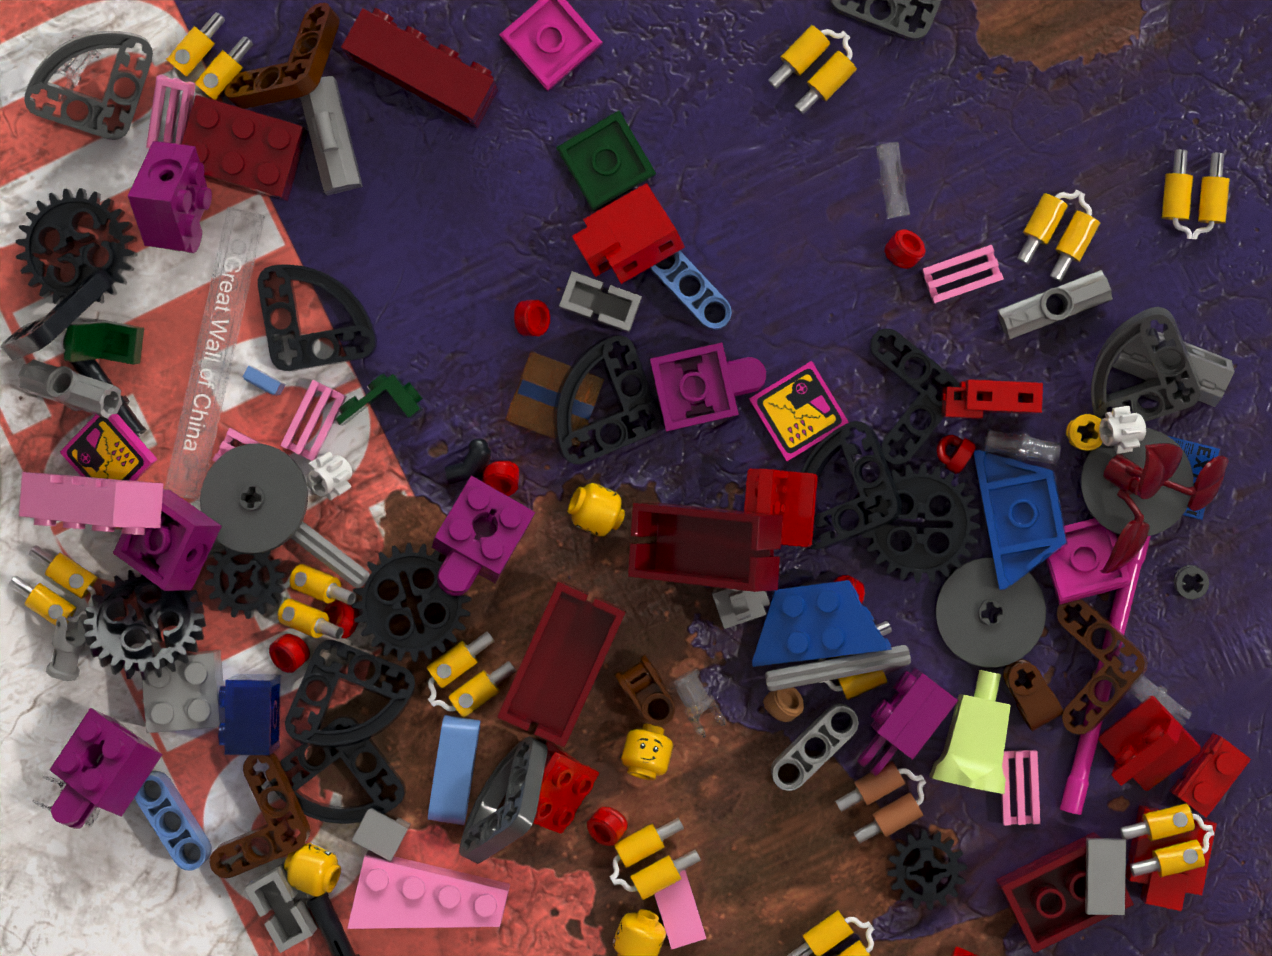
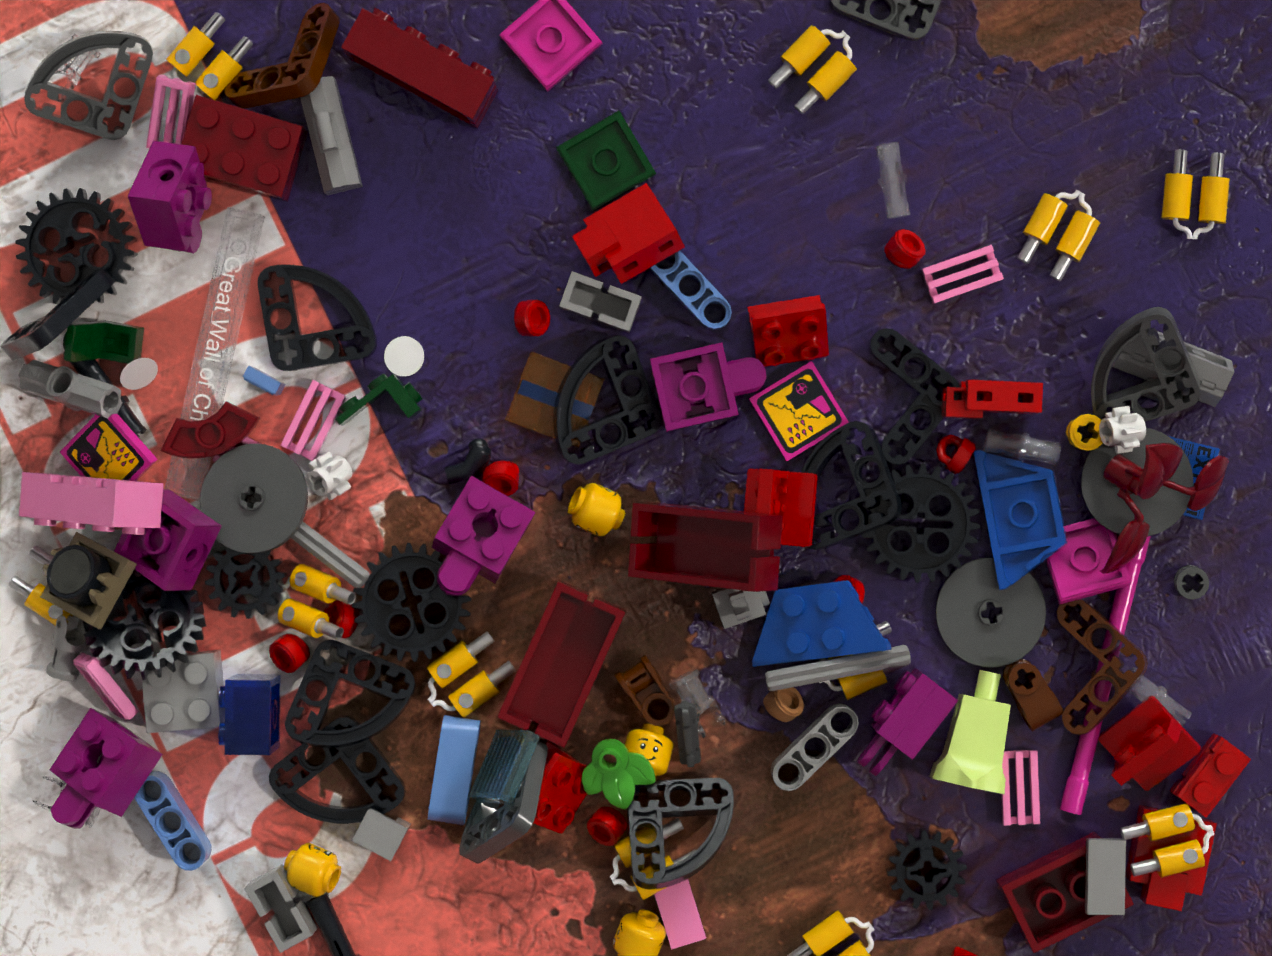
(86, 579): none -> piece
(105, 686): none -> bright pink tile
(138, 373): none -> white sticker
(211, 435): none -> dark red tile
(273, 831): reddish brown beam -> none
(404, 356): none -> white sticker
(423, 896): bright pink wedge -> none
(504, 766): none -> clear light blue tile
(617, 778): none -> bright green plate
(652, 817): none -> black beam
(687, 733): none -> dark grey axle
(789, 330): none -> red bracket
(892, 816): nougat piece -> none
(1075, 295): light grey piece -> none

